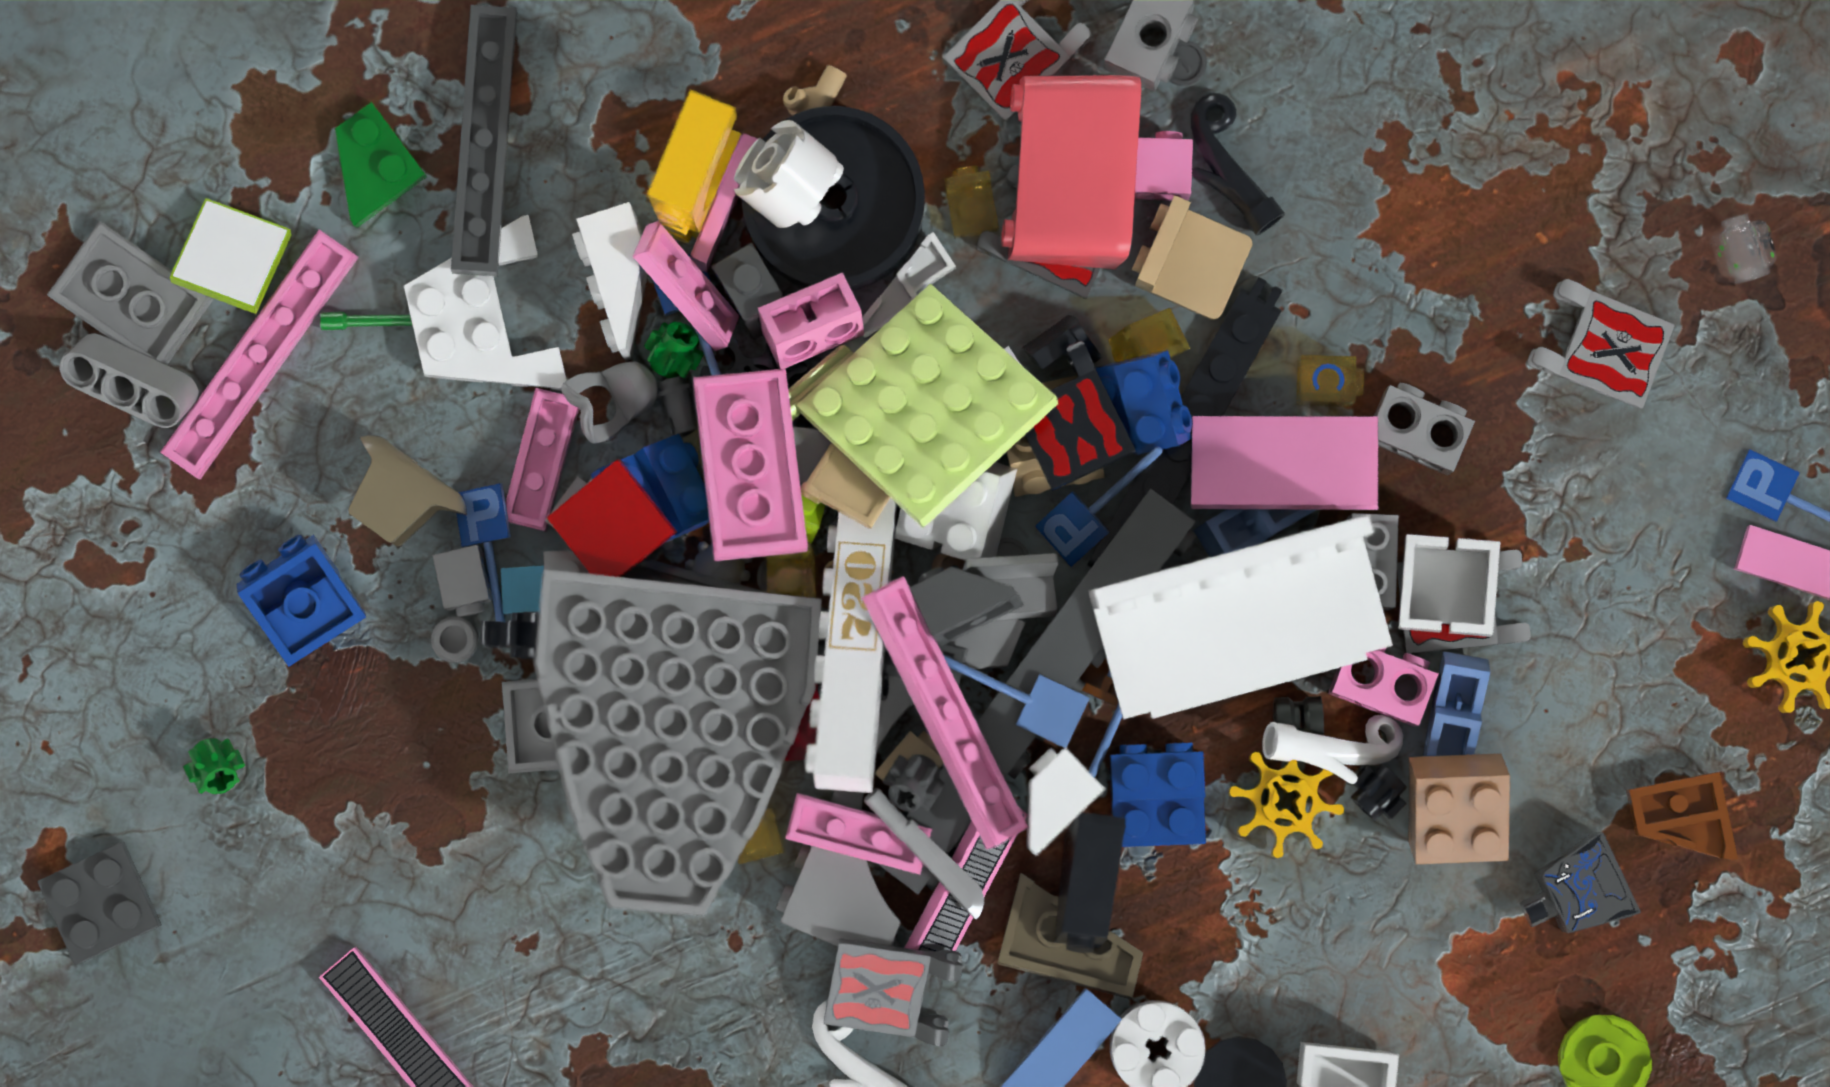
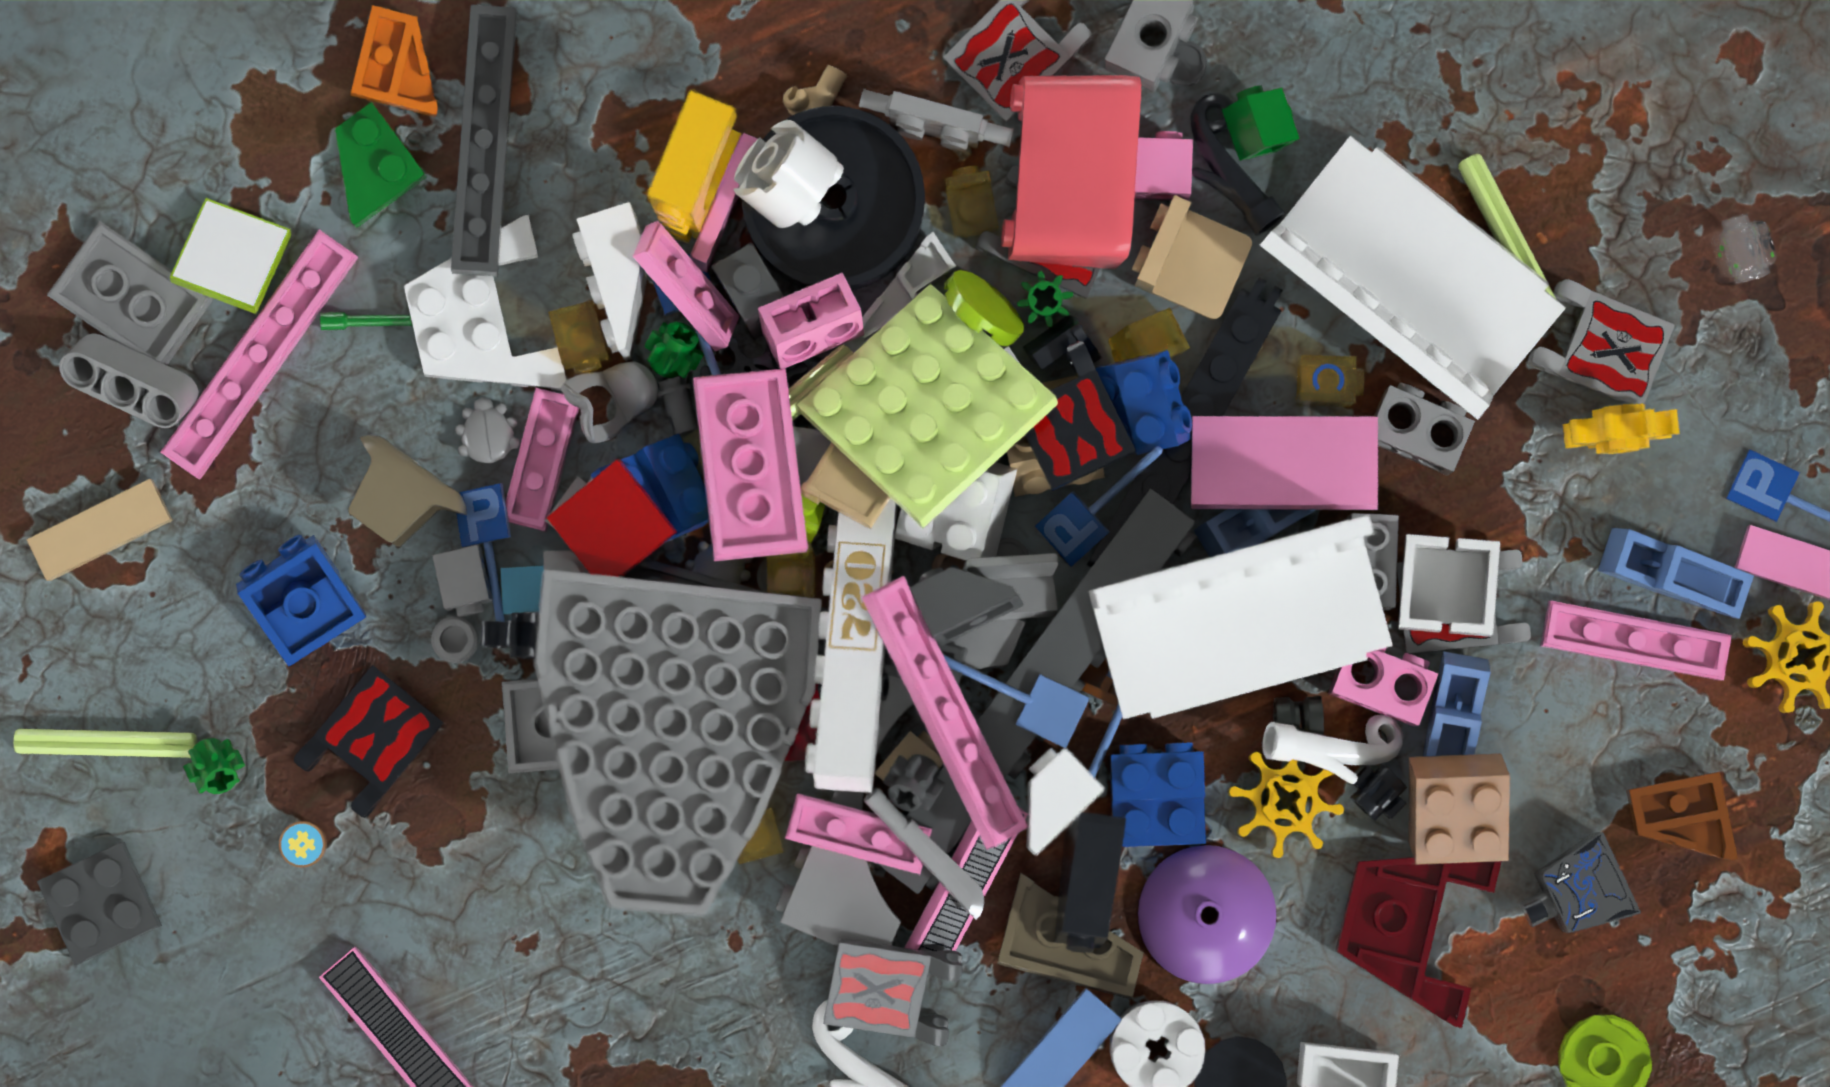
(99, 530): none -> tan tile
(103, 743): none -> yellowish green axle
(302, 844): none -> tile
(375, 733): none -> flag
(394, 64): none -> orange wing
(487, 432): none -> light grey piece
(579, 337): none -> clear yellow brick
(920, 116): none -> light grey plate
(983, 307): none -> lime tile
(1047, 312): none -> green gear
(1173, 906): none -> medium lavender dish
(1260, 122): none -> green brick
(1394, 921): none -> dark red wing
(1415, 274): none -> white piece
(1496, 211): none -> yellowish green axle
(1621, 428): none -> yellow gear
(1636, 640): none -> bright pink tile
(1675, 572): none -> medium blue slope

